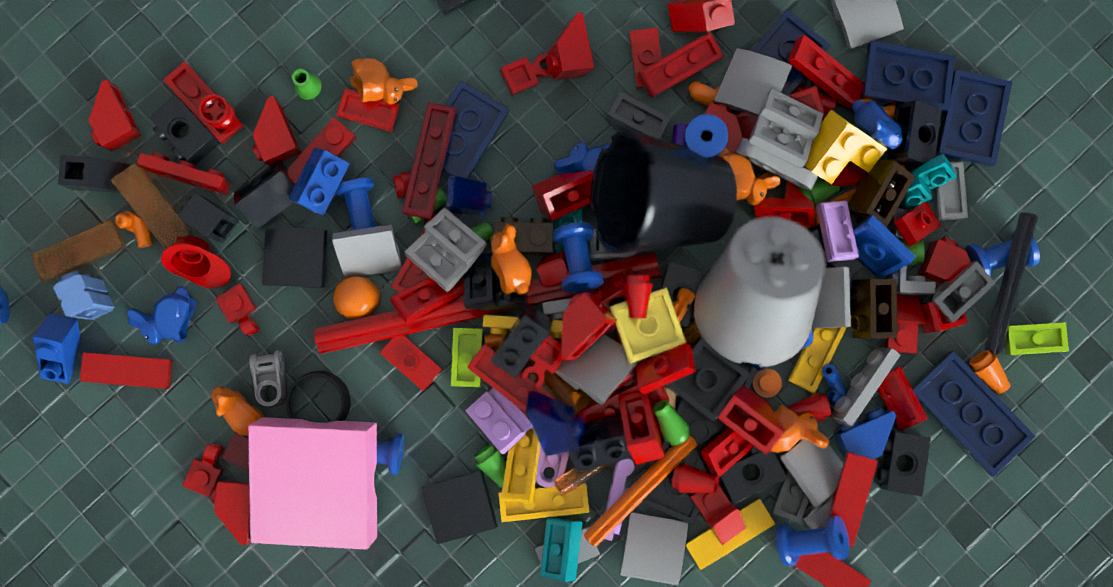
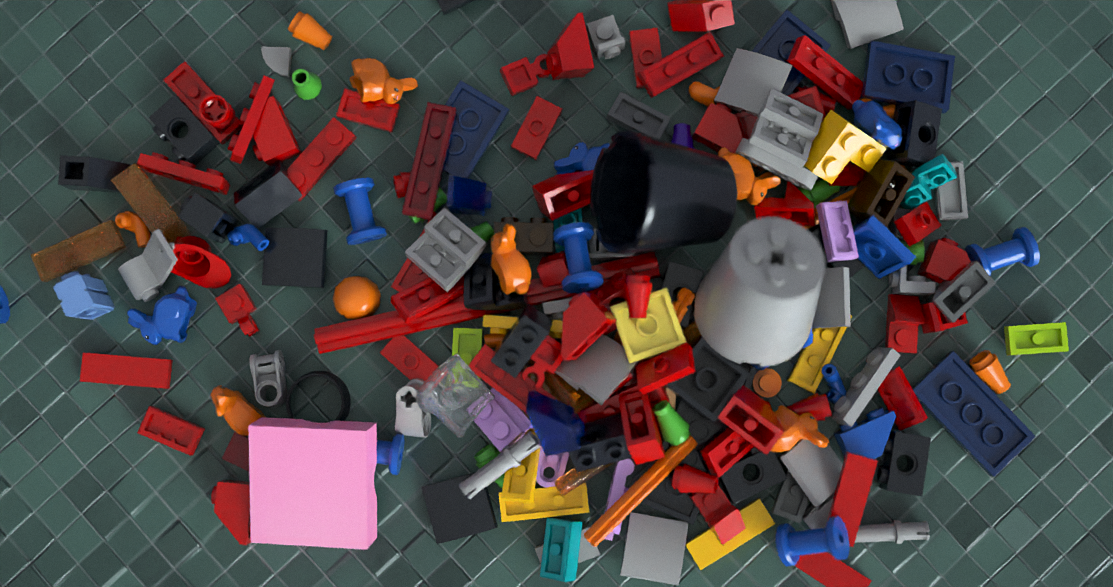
(57, 347): blue slope -> none
(111, 119): red slope -> none
(150, 270): none -> light grey door
(171, 430): none -> red plate
(204, 473): red plate -> none
(248, 233): none -> blue arm
(250, 118): none -> red plate
(278, 59): none -> light grey tile
(309, 30): none -> orange cone
(319, 181): blue brick -> none
(367, 251): light grey slope -> none
(409, 417): none -> light grey piece
(454, 395): none -> clear slope
(499, 465): none -> light grey pin
(536, 128): none -> red plate
(605, 37): none -> light grey bracket
(709, 124): blue piece -> none
(874, 308): dark brown brick -> none
(893, 531): none -> light grey pin
(974, 118): dark blue plate -> none
(1011, 282): black axle -> none

